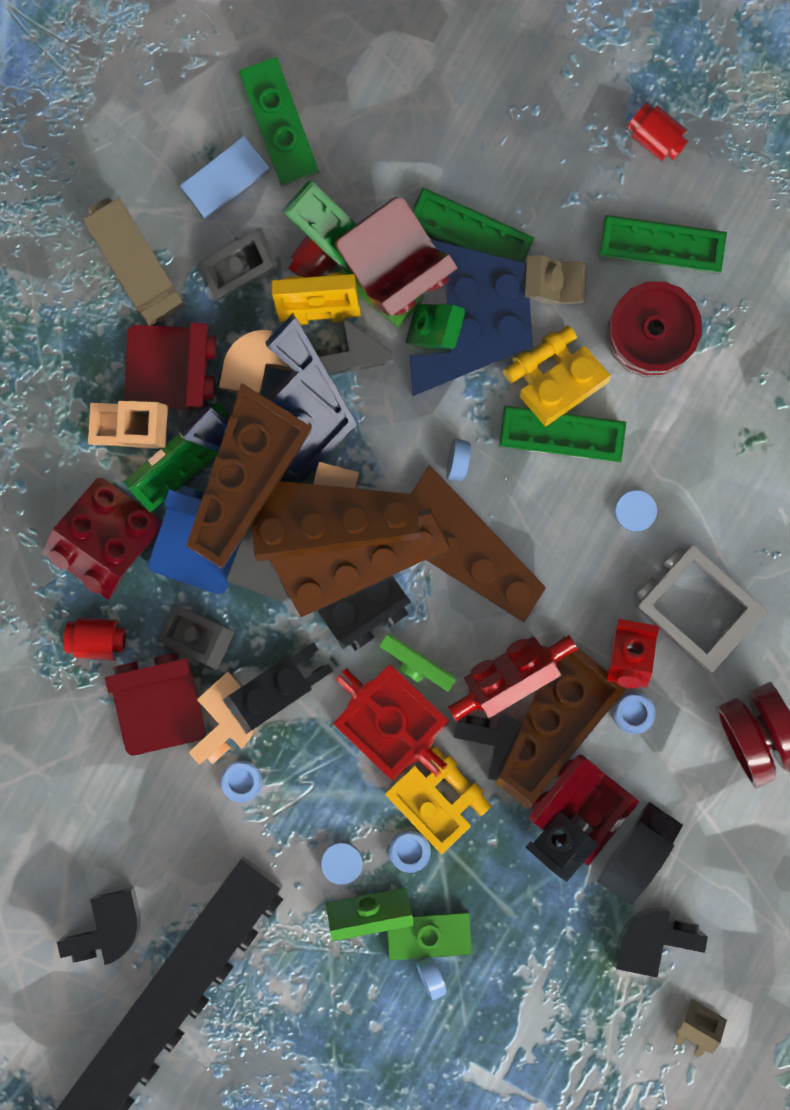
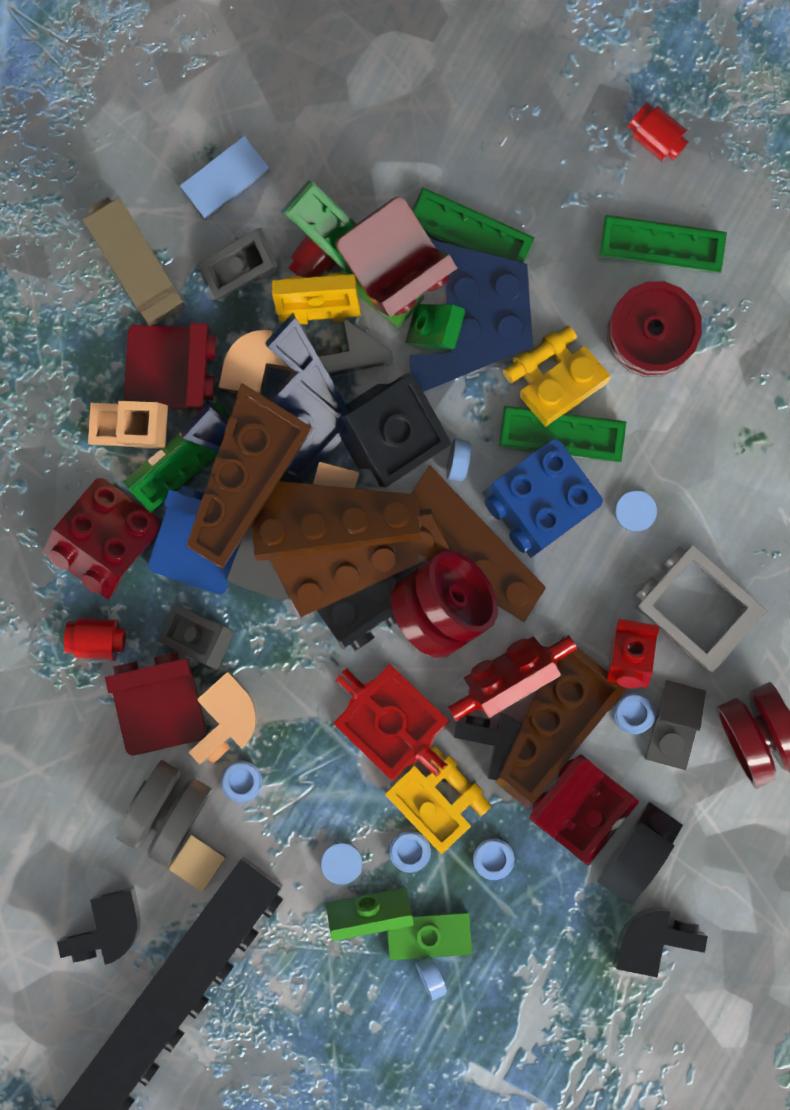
(167, 815): none -> dark grey wheel
(197, 863): none -> tan tile
(274, 690): black hinge -> none
(279, 121): green plate -> none
(392, 429): none -> black panel
(417, 665): bright green plate -> none
(444, 604): none -> dark red wheel
(493, 858): none -> light blue tile
(542, 498): none -> blue bracket
(555, 281): dark tan bracket -> none
(569, 857): black brick -> none
(676, 724): none -> dark grey slope
(701, 1028): dark tan tile -> none

